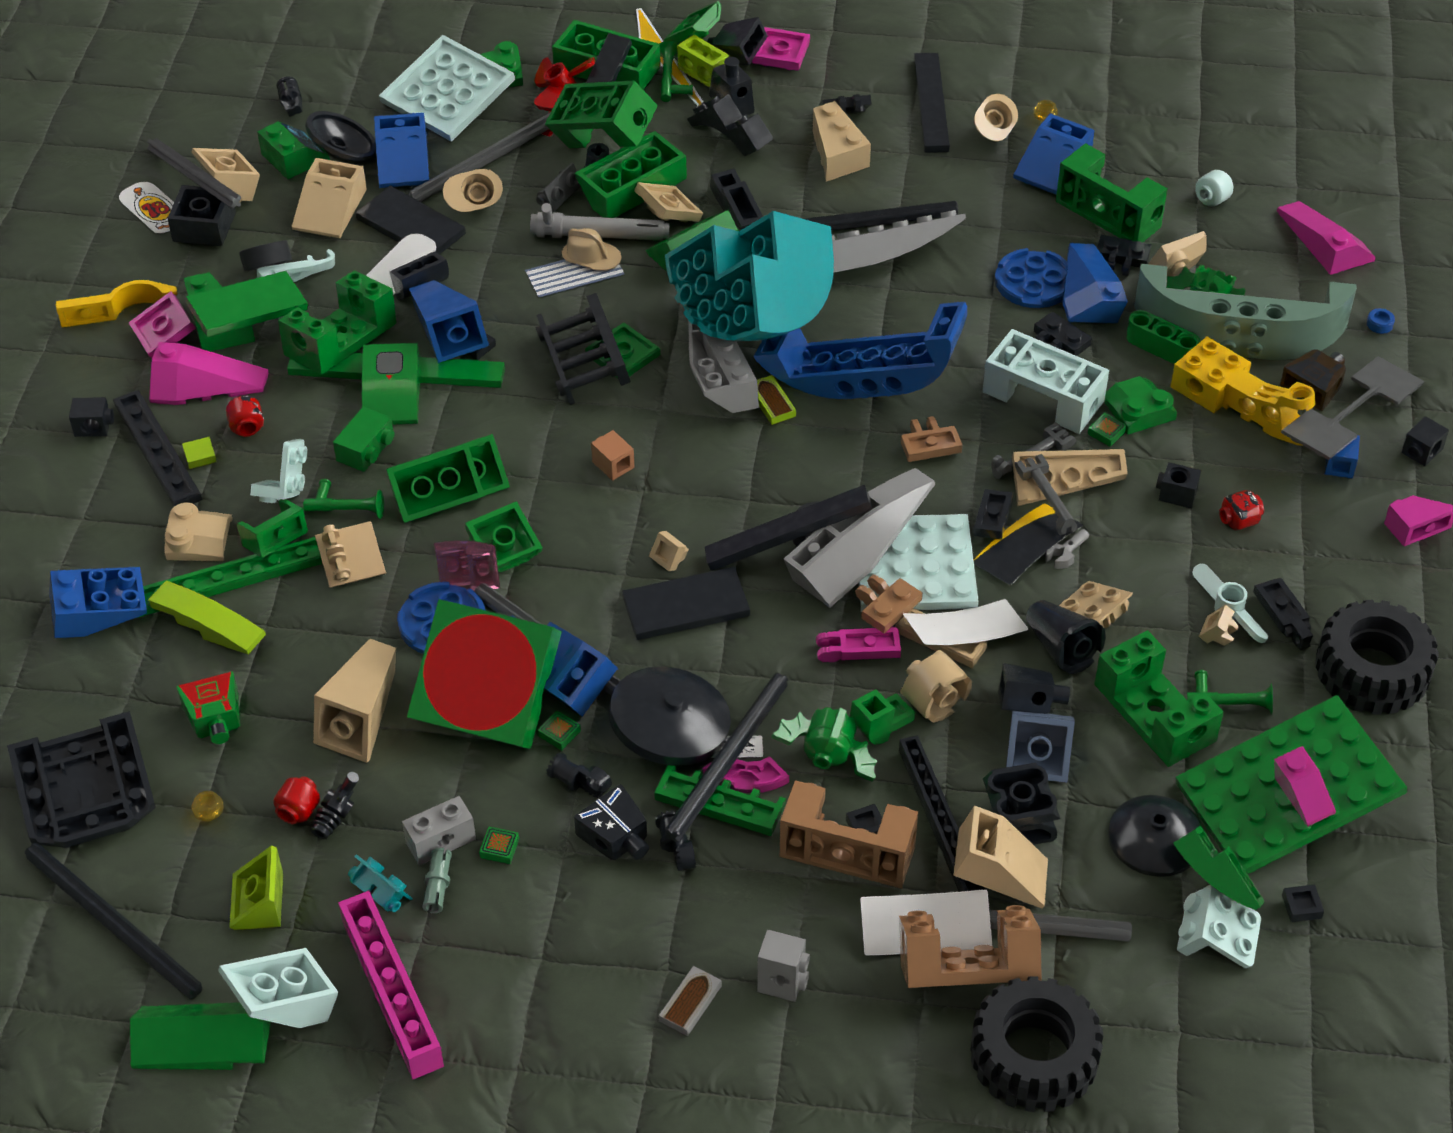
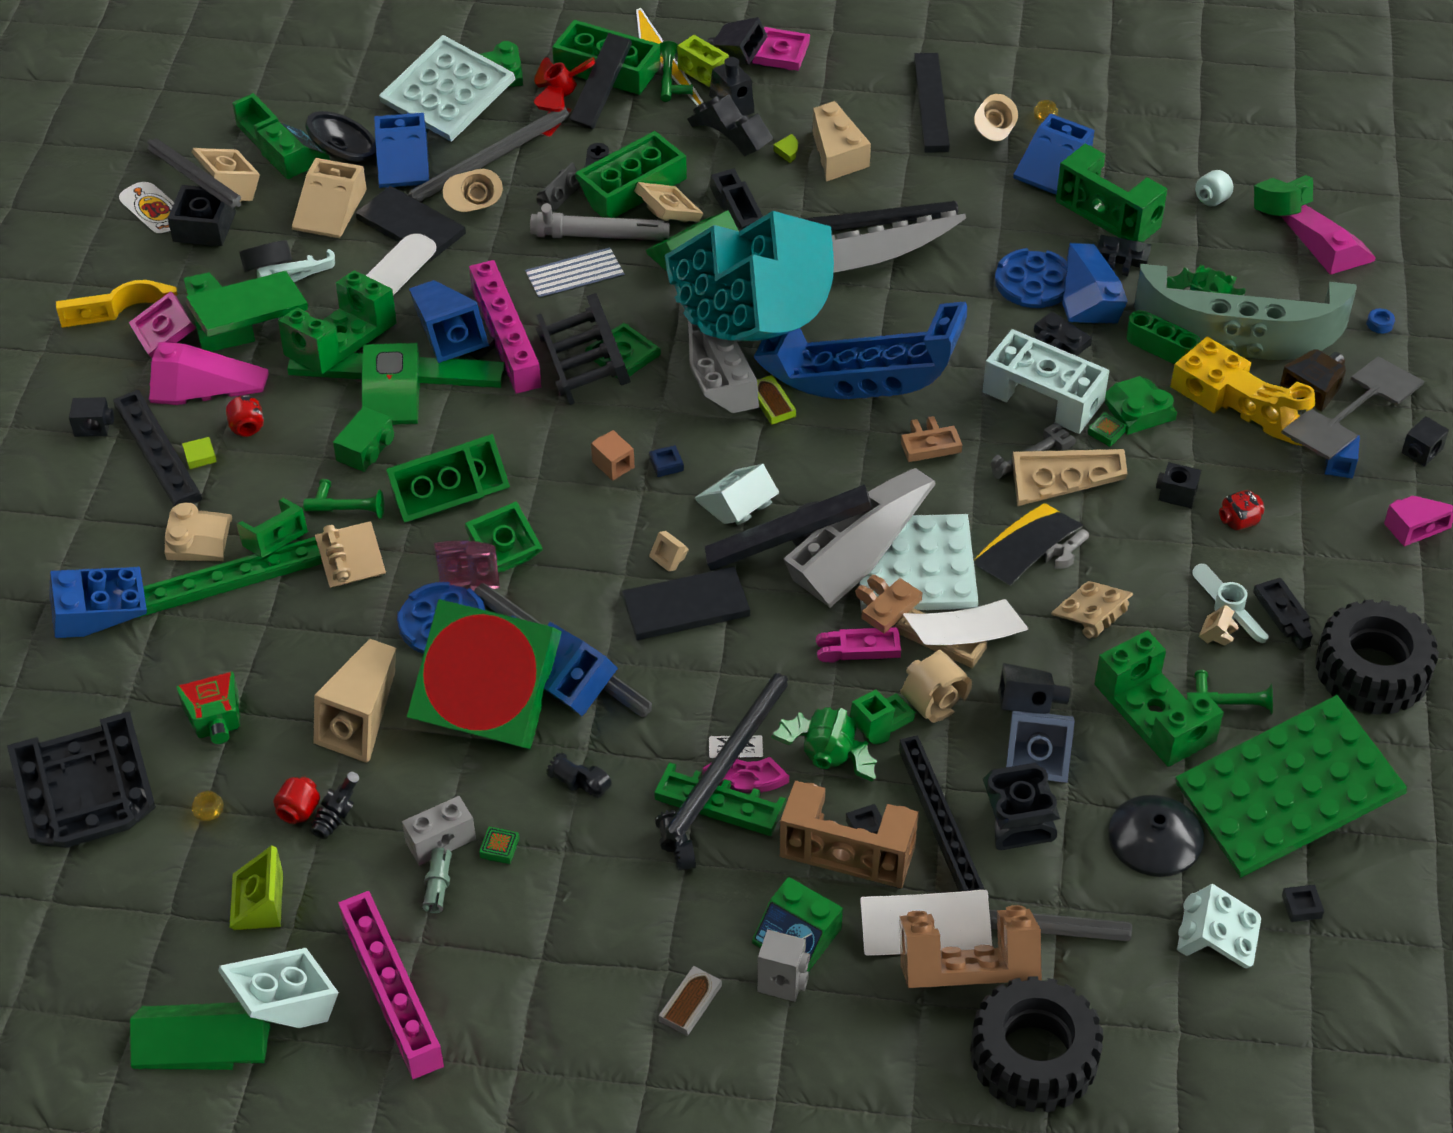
(114, 921): black axle -> none
(209, 617): lime slope -> none
(252, 116): none -> green panel
(291, 98): black hinge -> none
(291, 479): light aqua bracket -> none
(369, 875): teal hinge -> none
(418, 272): black brick -> none
(505, 326): none -> dark pink brick
(559, 730): green tile -> none
(588, 250): tan piece -> none
(613, 825): black torso -> none
(615, 107): green plate -> none
(666, 461): none -> dark blue tile
(669, 716): black dish -> none
(696, 23): green slope -> none
(739, 494): none -> light aqua slope
(787, 148): none -> lime tile
(801, 914): none -> green slope
(855, 103): black hinge -> none
(993, 514): black plate -> none
(1000, 858): tan slope -> none
(1037, 472): dark grey hinge -> none
(1066, 635): black cone -> none
(1181, 253): tan slope -> none
(1219, 869): green slope -> none
(1283, 198): none -> green brick
(1303, 785): dark pink slope -> none

